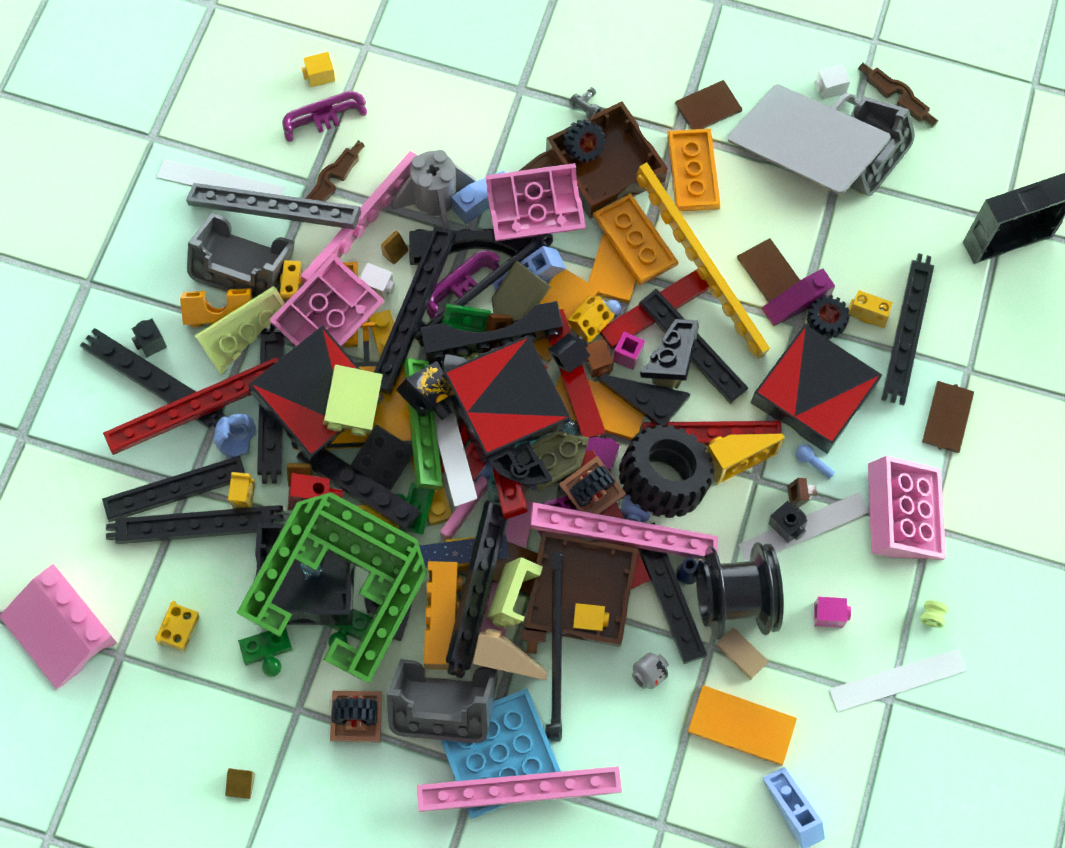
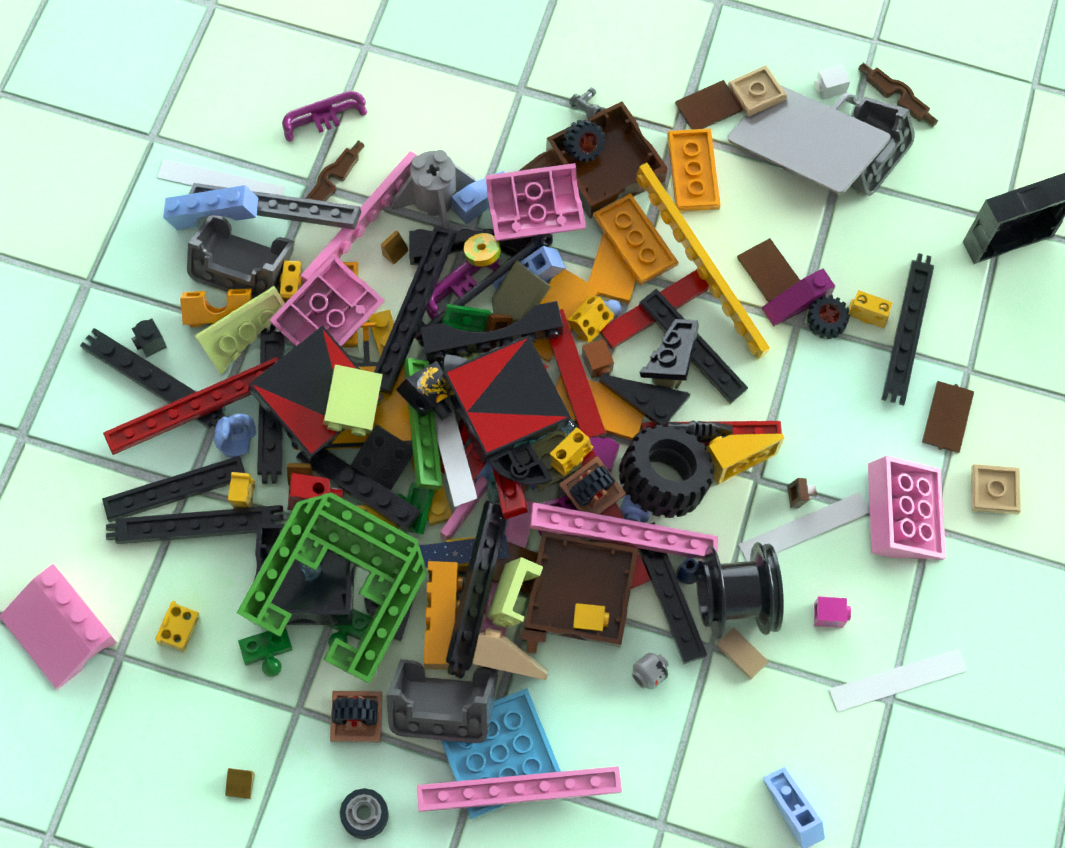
(231, 202): none -> light blue arch
(318, 69): yellow brick -> none
(364, 799): none -> wheel
(378, 279): white brick -> none
(474, 252): none -> yellow piece
(554, 730): black hinge -> none
(569, 352): black brick -> none
(570, 452): none -> yellow piece
(628, 350): dark pink brick -> none
(704, 430): none -> black hinge
(742, 725): light orange tile -> none
(757, 90): none -> tan plate
(788, 522): black brick -> none
(805, 454): light blue bar -> none
(816, 388): tile -> none
(934, 614): yellowish green wheel -> none
(995, 489): none -> tan plate

